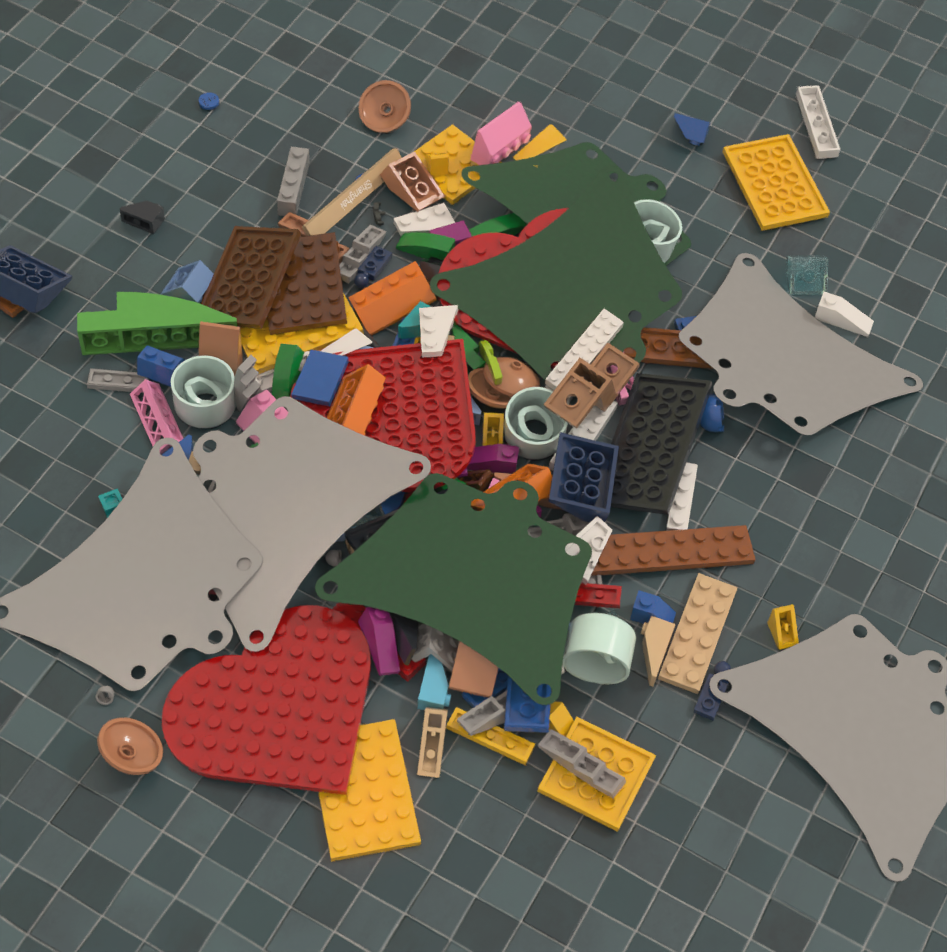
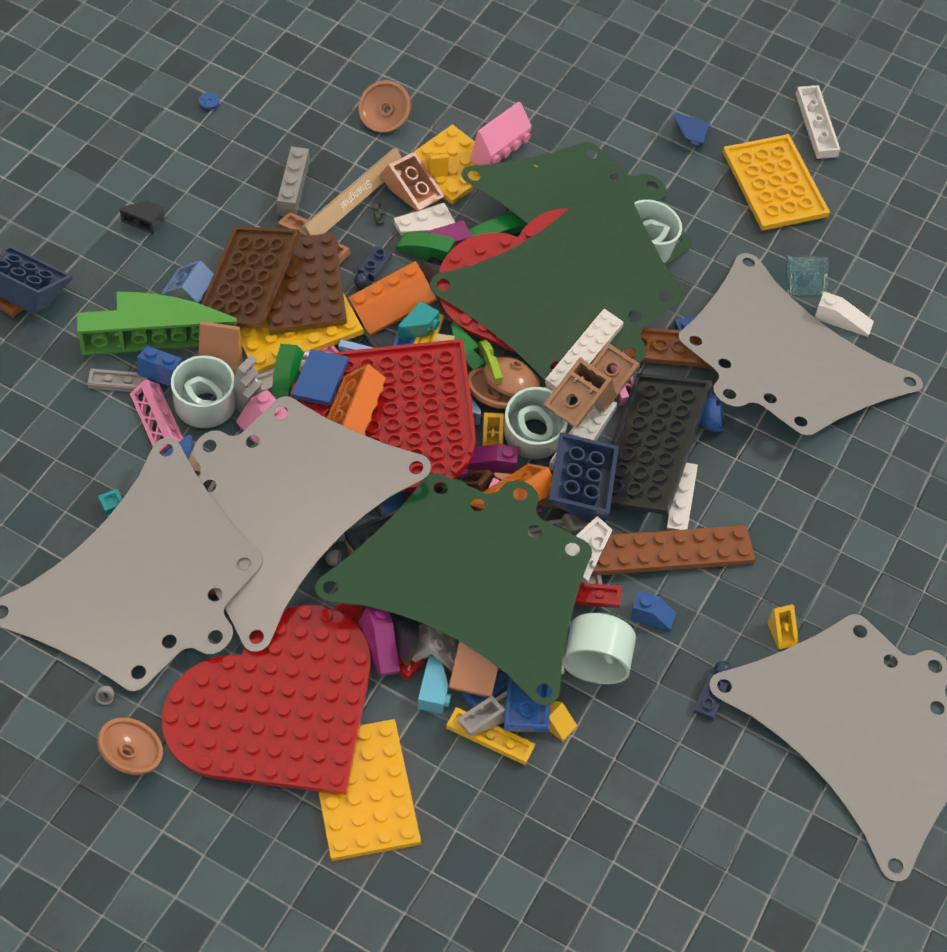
(348, 343): white sticker -> none
(360, 250): light grey slope -> none
(432, 742): tan slope -> none
(435, 328): white wing -> none
(542, 142): yellow sticker -> none
(582, 764): light grey slope -> none
(619, 757): yellow plate -> none
(655, 643): tan slope -> none
(697, 633): tan plate -> none

